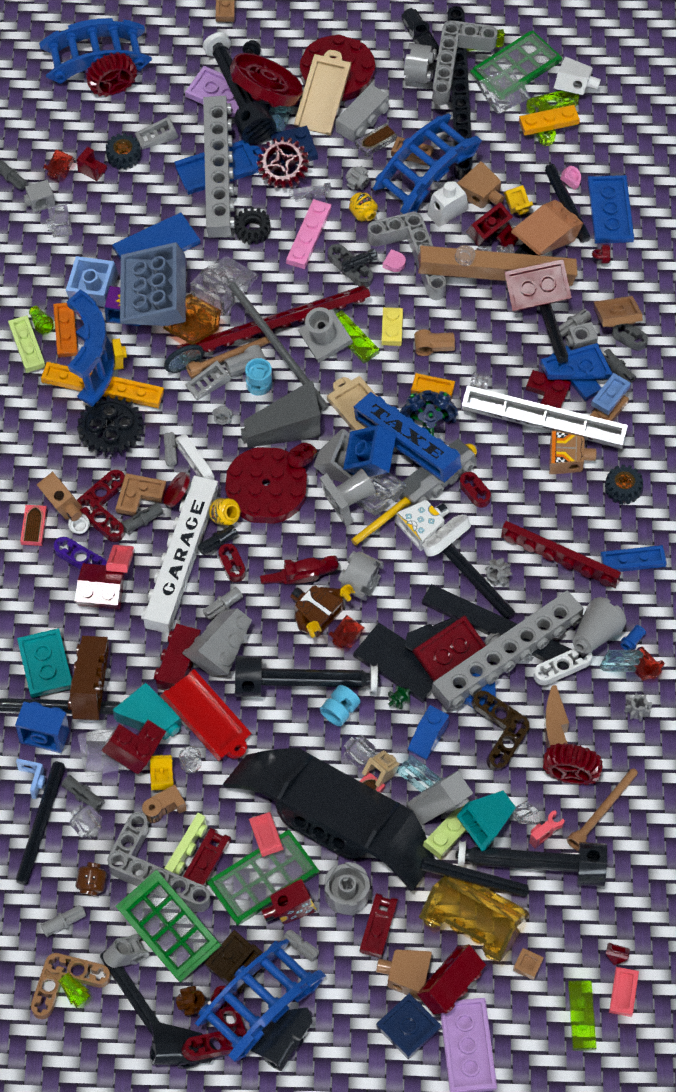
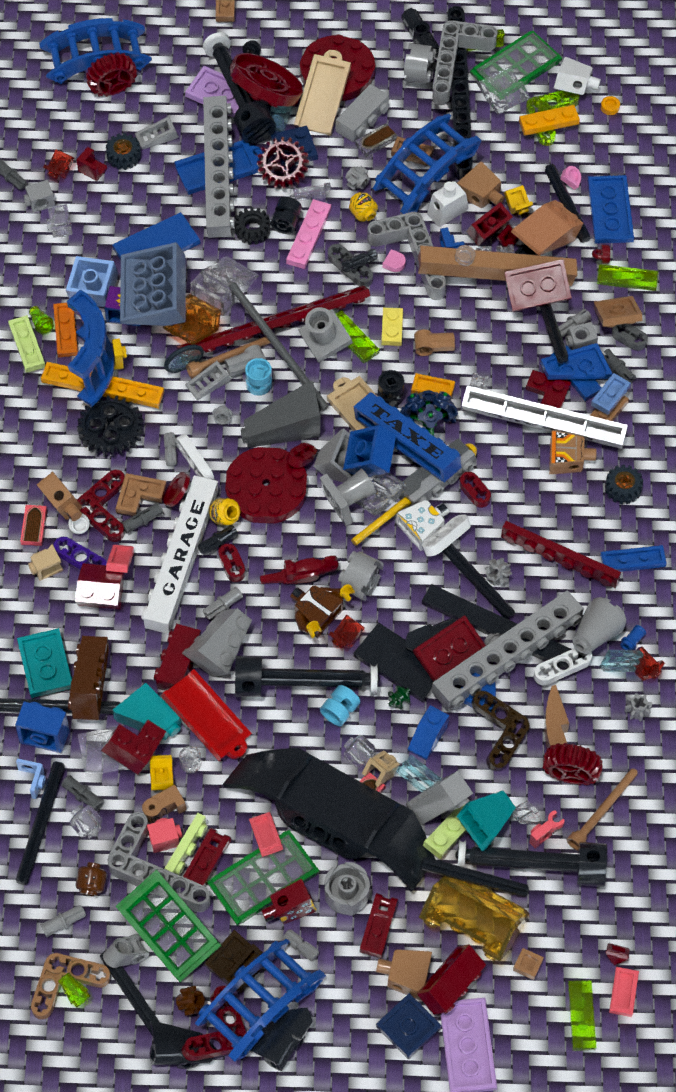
(45, 563): none -> tan window
(164, 834): none -> coral brick
(286, 215): none -> black wheel
(391, 387): none -> black wheel
(447, 240): none -> blue bracket
(610, 105): none -> light orange tile
(627, 277): none -> clear neon green tile

